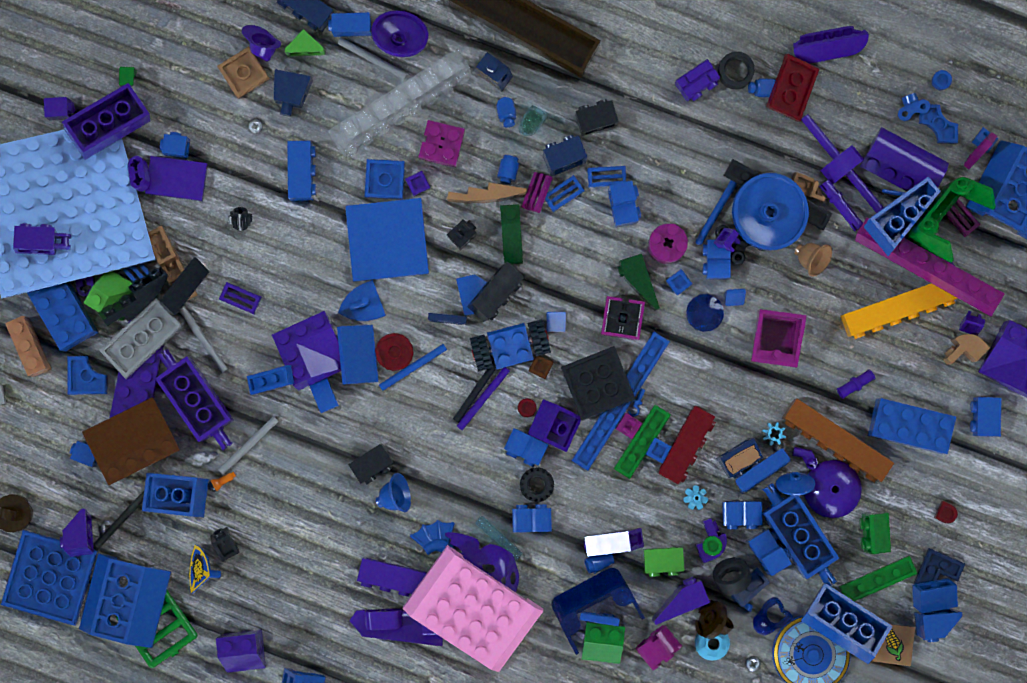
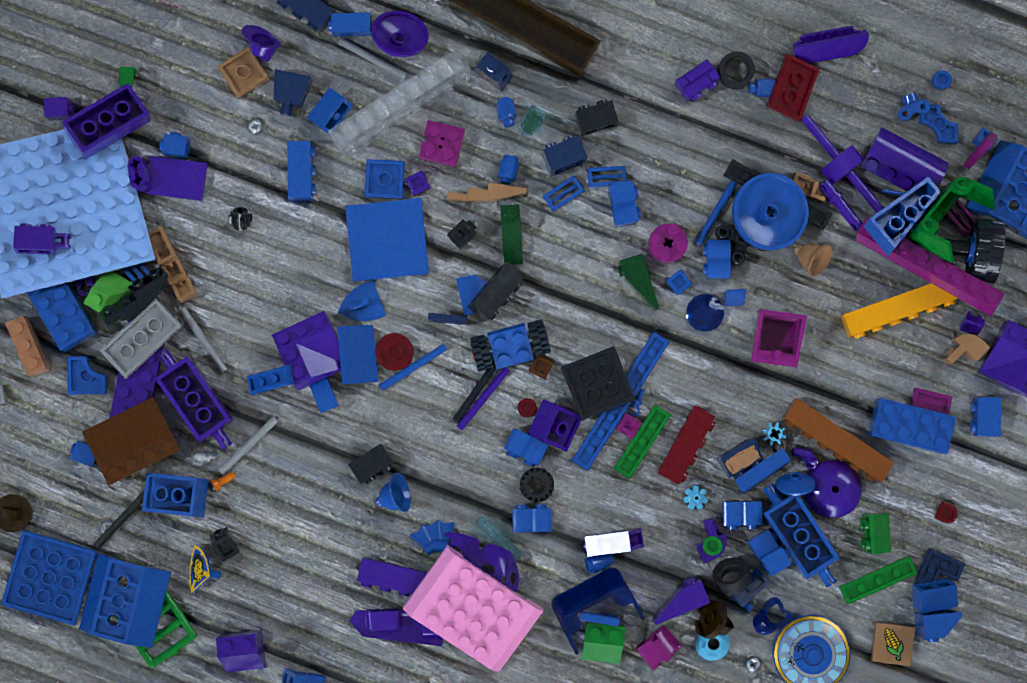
(78, 535): dark purple slope -> none
(184, 286): black slope -> none
(255, 304): dark purple tile -> none
(304, 45): bright green slope -> none
(327, 111): none -> blue brick
(534, 192): magenta tile -> none
(555, 321): slope -> none
(622, 318): piece -> none
(658, 450): blue tile -> none
(663, 560): bright green brick -> none
(726, 239): dark purple tile -> none
(846, 623): blue brick -> none
(856, 384): dark purple pin -> none
(931, 400): none -> magenta tile
(983, 249): none -> black wheel

